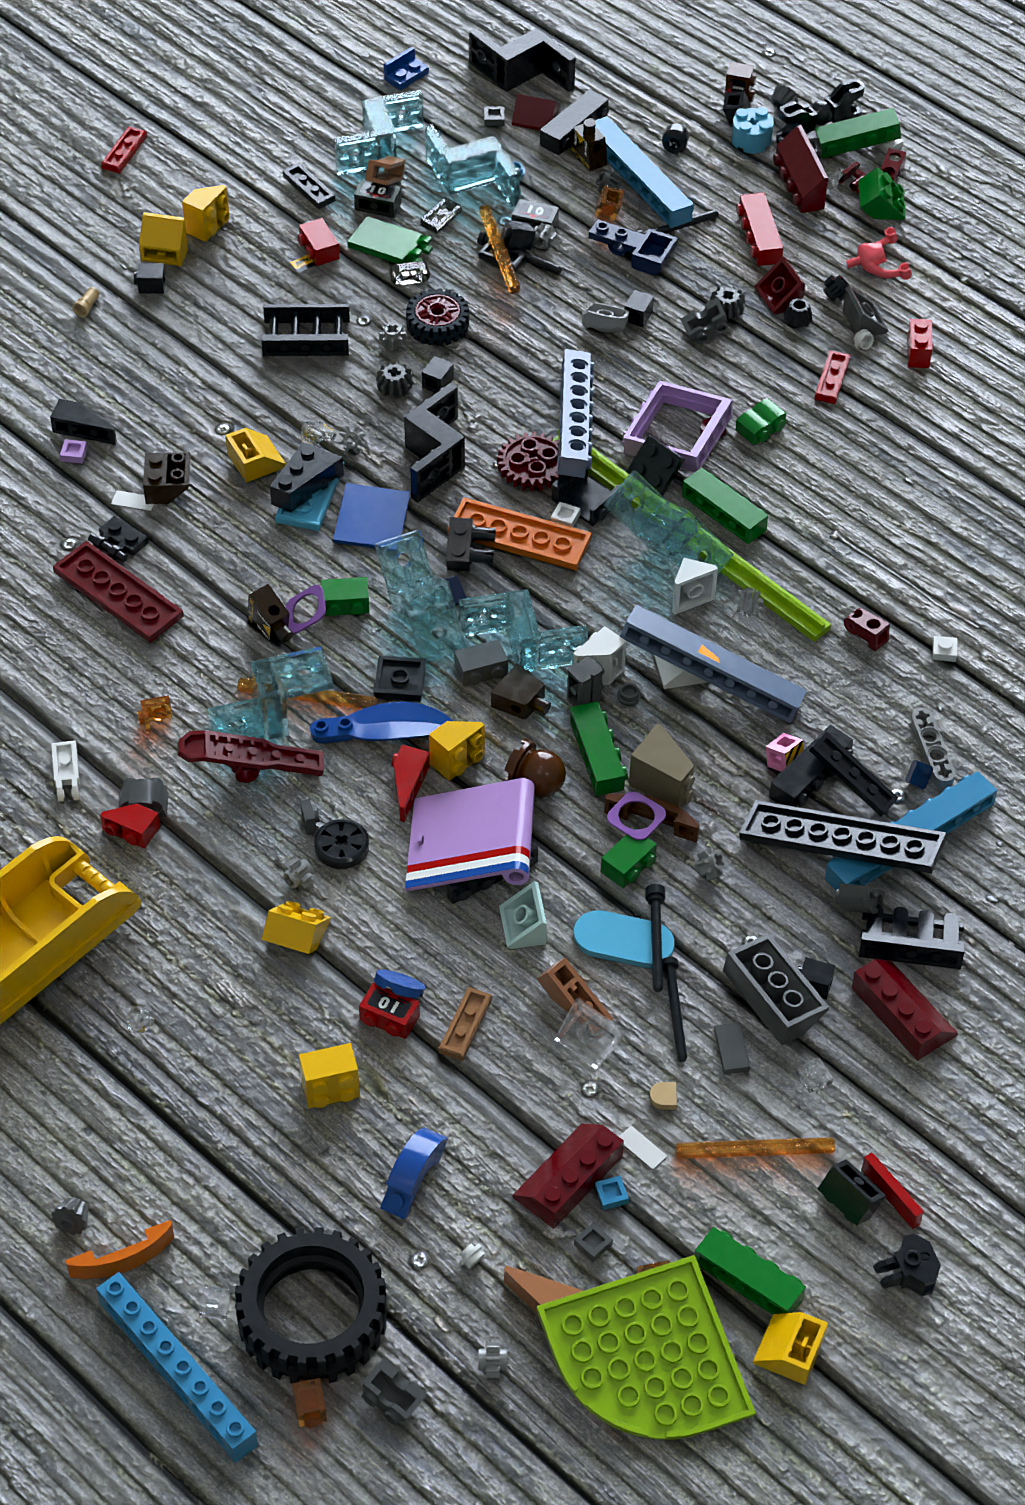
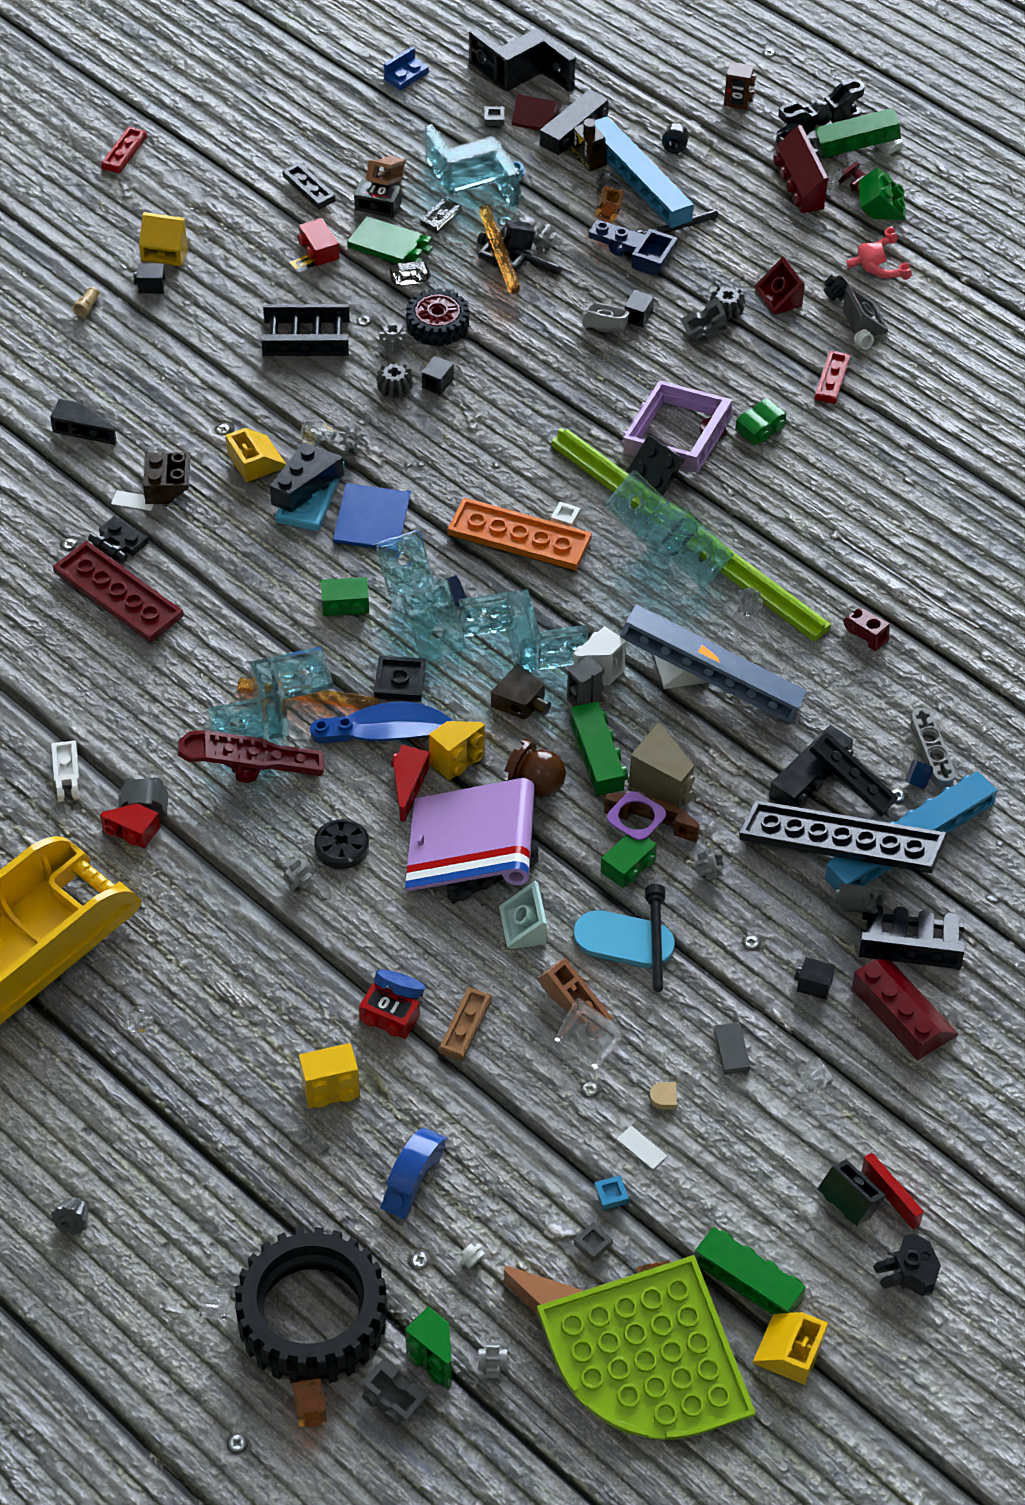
(73, 451): lavender plate -> none
(87, 1267): orange slope -> none
(154, 709): clear orange bracket -> none
(177, 1367): dark azure brick -> none
(206, 211): yellow slope -> none
(269, 614): dark brown torso -> none
(295, 927): yellow slope -> none
(310, 816): dark grey plate -> none
(315, 590): medium lavender piece -> none
(379, 128): clear light blue bracket -> none
(430, 1346): none -> green slope
(434, 442): black bracket -> none
(459, 546): black brick -> none
(481, 663): dark grey brick -> none
(529, 461): dark red gear -> none
(535, 213): brick -> none
(570, 1173): dark red slope -> none
(575, 414): sand blue brick -> none
(583, 494): black panel -> none
(629, 694): dark grey plate -> none
(670, 964): black bar -> none
(694, 585): white slope -> none
(725, 505): brick -> none
(733, 102): black brick -> none
(752, 129): medium azure brick -> none
(755, 1147): clear orange axle -> none
(760, 229): brick -> none
(774, 988): dark grey slope -> none
(782, 96): dark grey piece -> none
(783, 751): bright pink brick -> none
(798, 313): black piece -> none
(893, 167): dark red leg -> none
(919, 343): brick -> none
(944, 648): white plate -> none

